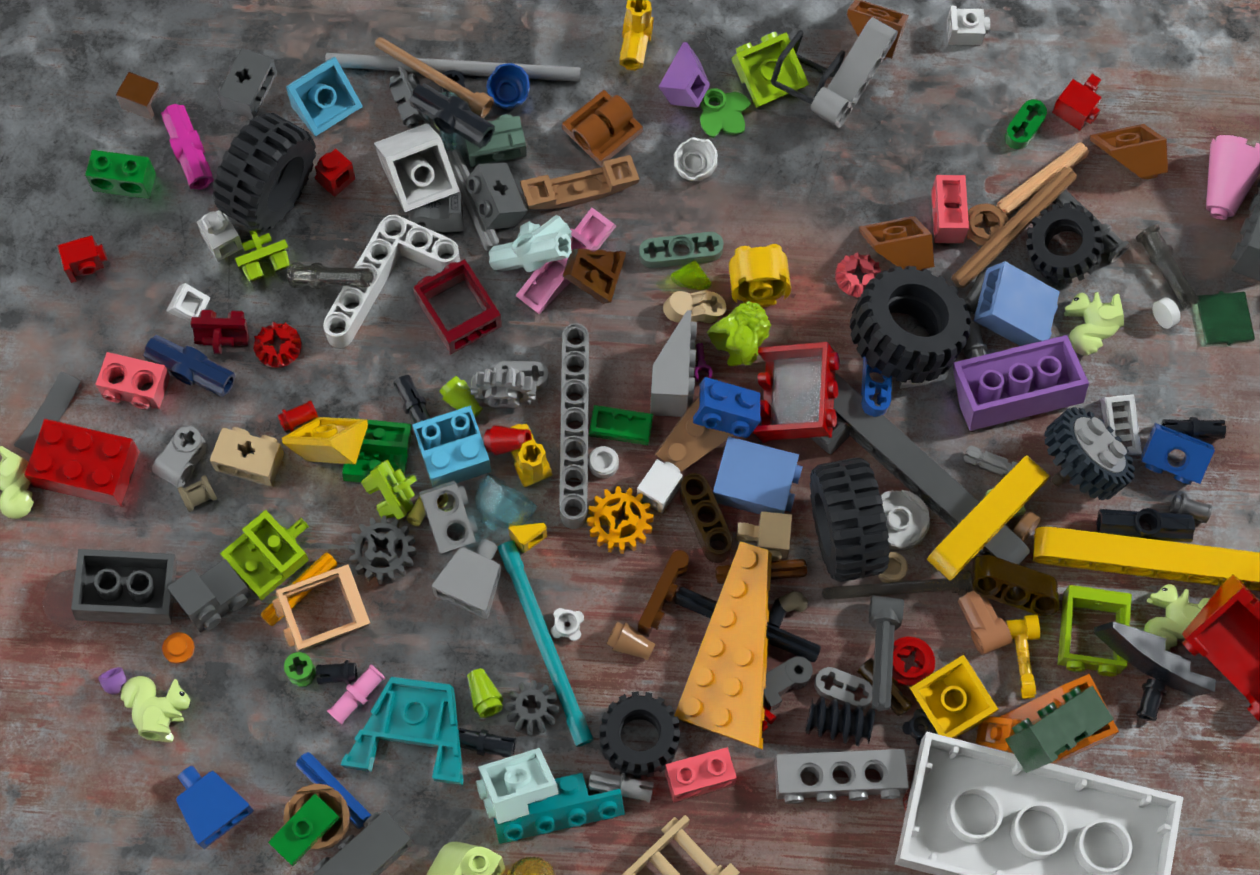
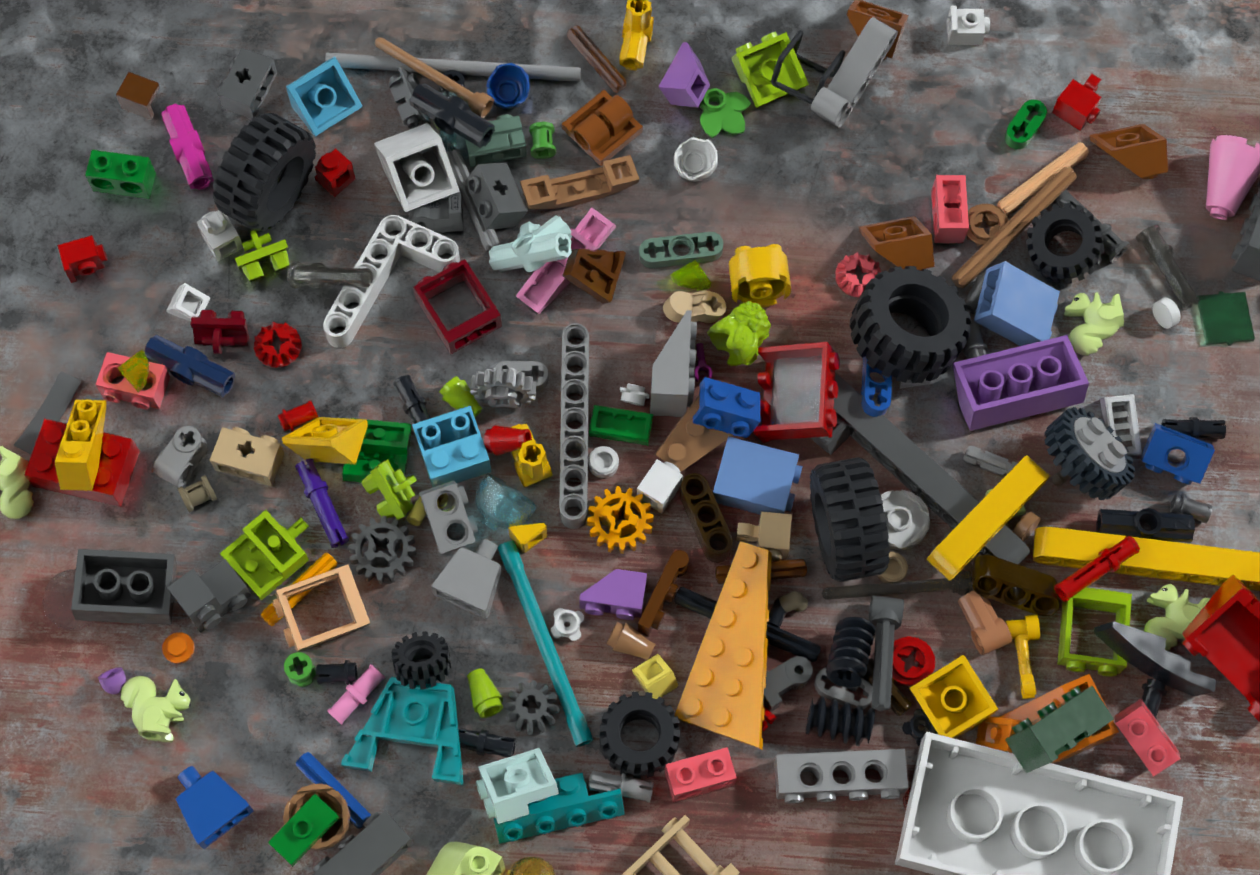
(81, 446): none -> yellow slope
(136, 370): none -> clear neon green tile
(317, 492): none -> dark purple pin
(421, 672): none -> black tyre
(542, 140): none -> bright green bush
(596, 59): none -> reddish brown axle
(617, 593): none -> medium lavender slope
(634, 394): none -> white plate
(655, 676): none -> light yellow slope
(850, 651): none -> black piece
(1107, 561): none -> red pin
(1147, 737): none -> coral brick

